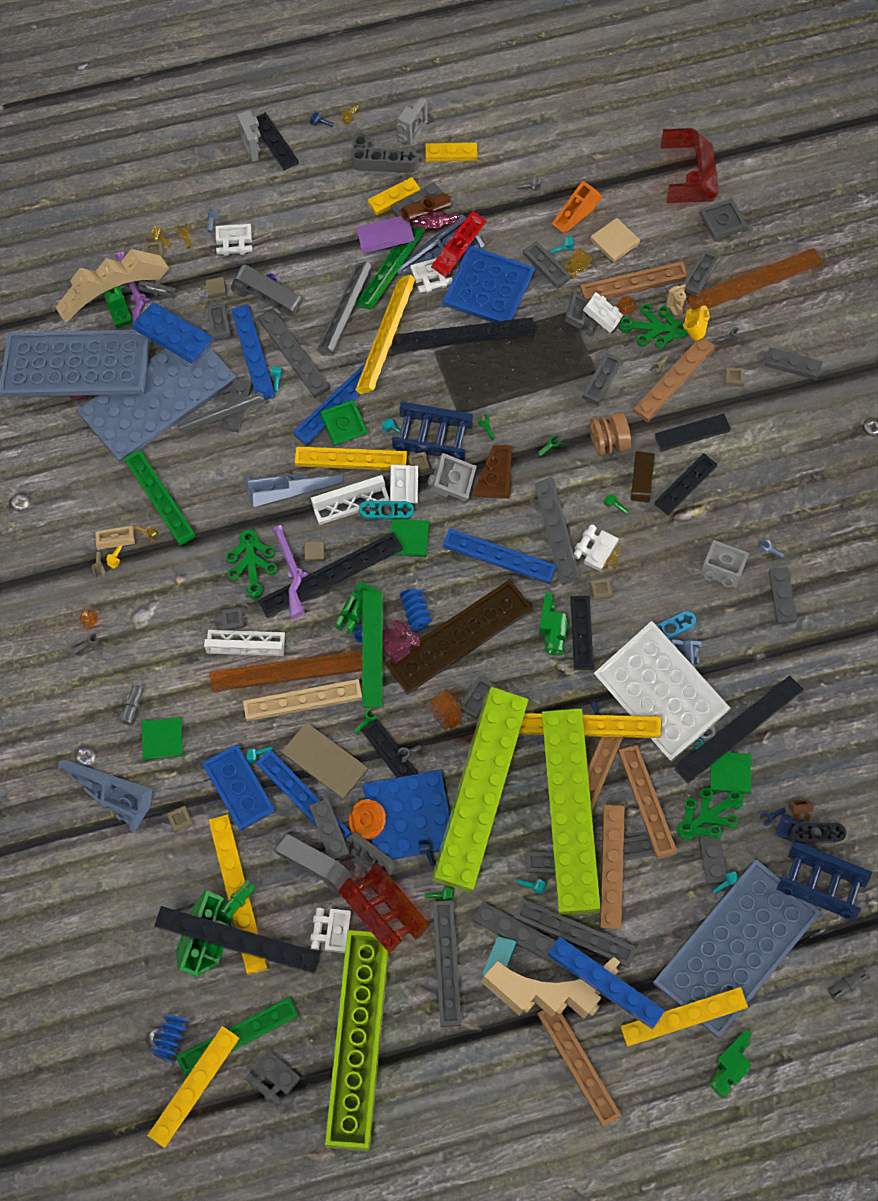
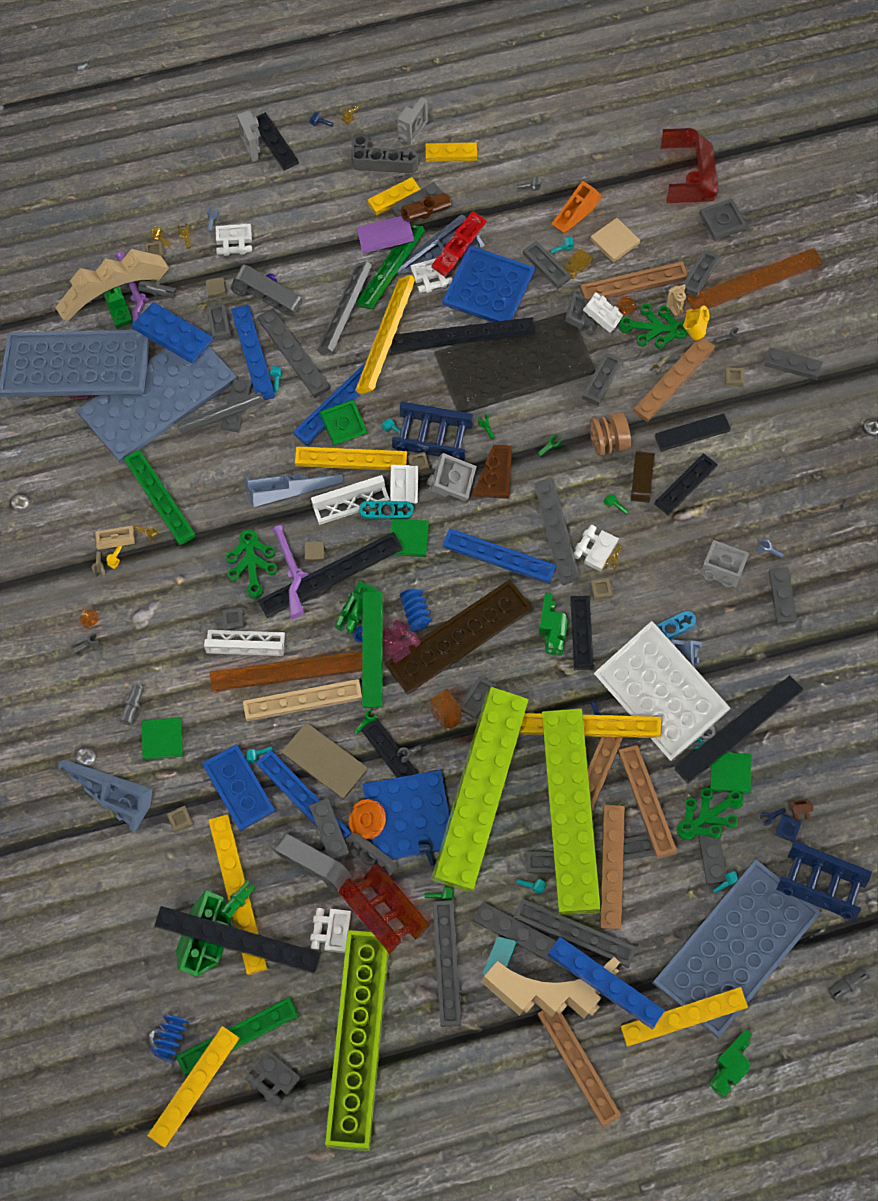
(435, 220): clear pink plate -> none
(824, 828): black beam -> none

